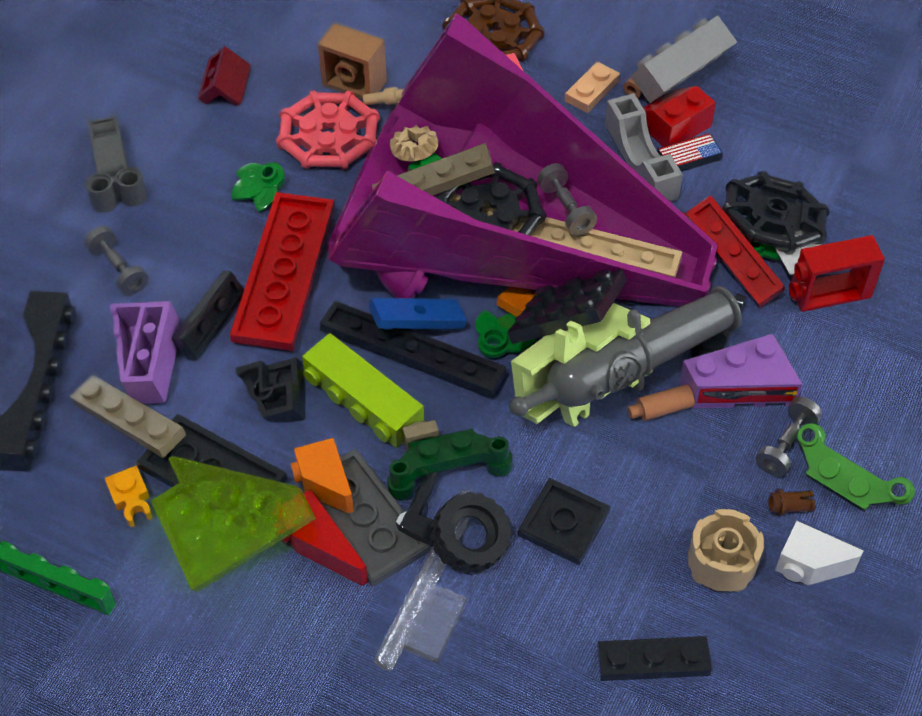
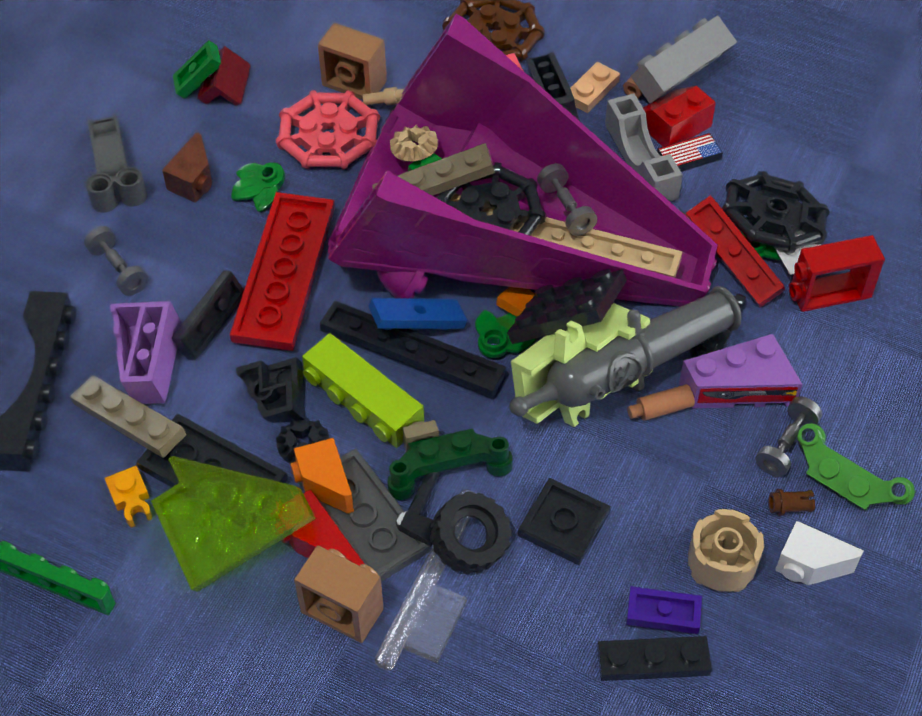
(189, 170): none -> copper slope
(197, 69): none -> green plate
(287, 439): none -> black gear
(339, 593): none -> medium nougat brick
(549, 75): none -> black hinge
(664, 610): none -> dark purple plate

